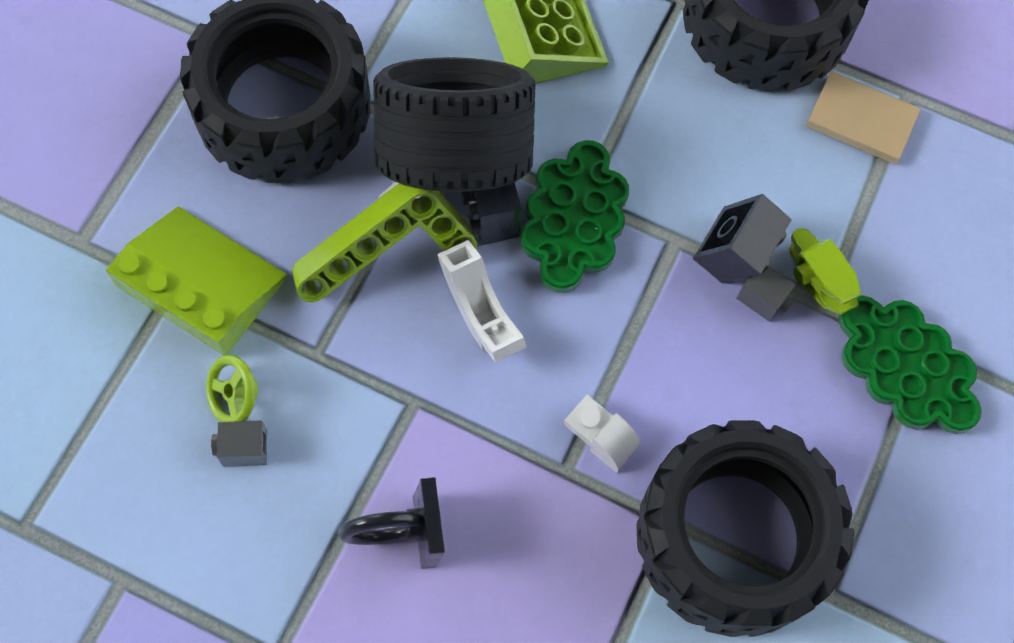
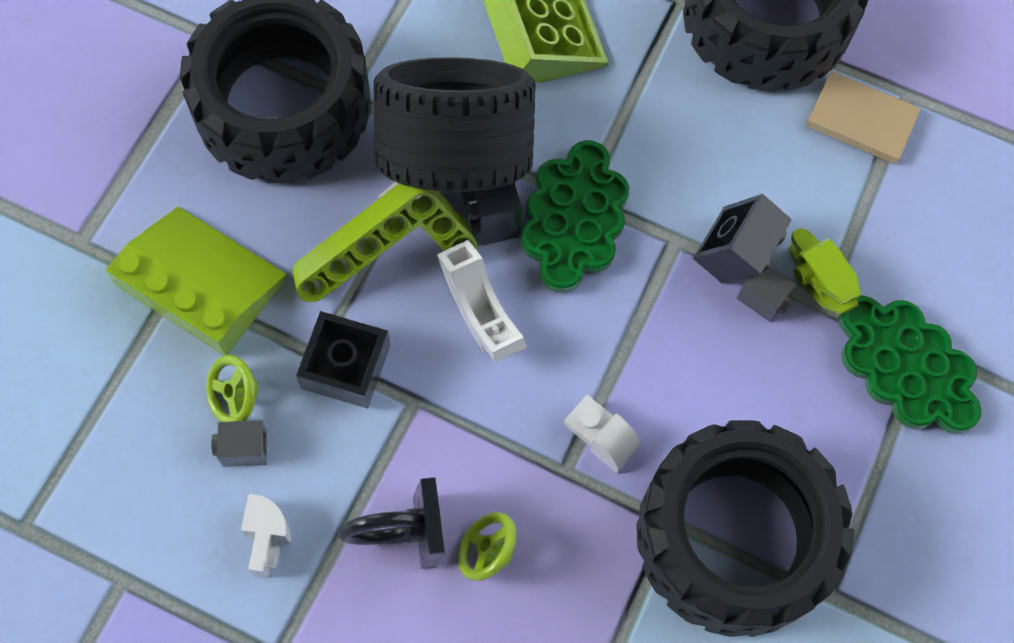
(265, 525): none -> white brick
(343, 359): none -> black brick
(493, 550): none -> lime piece

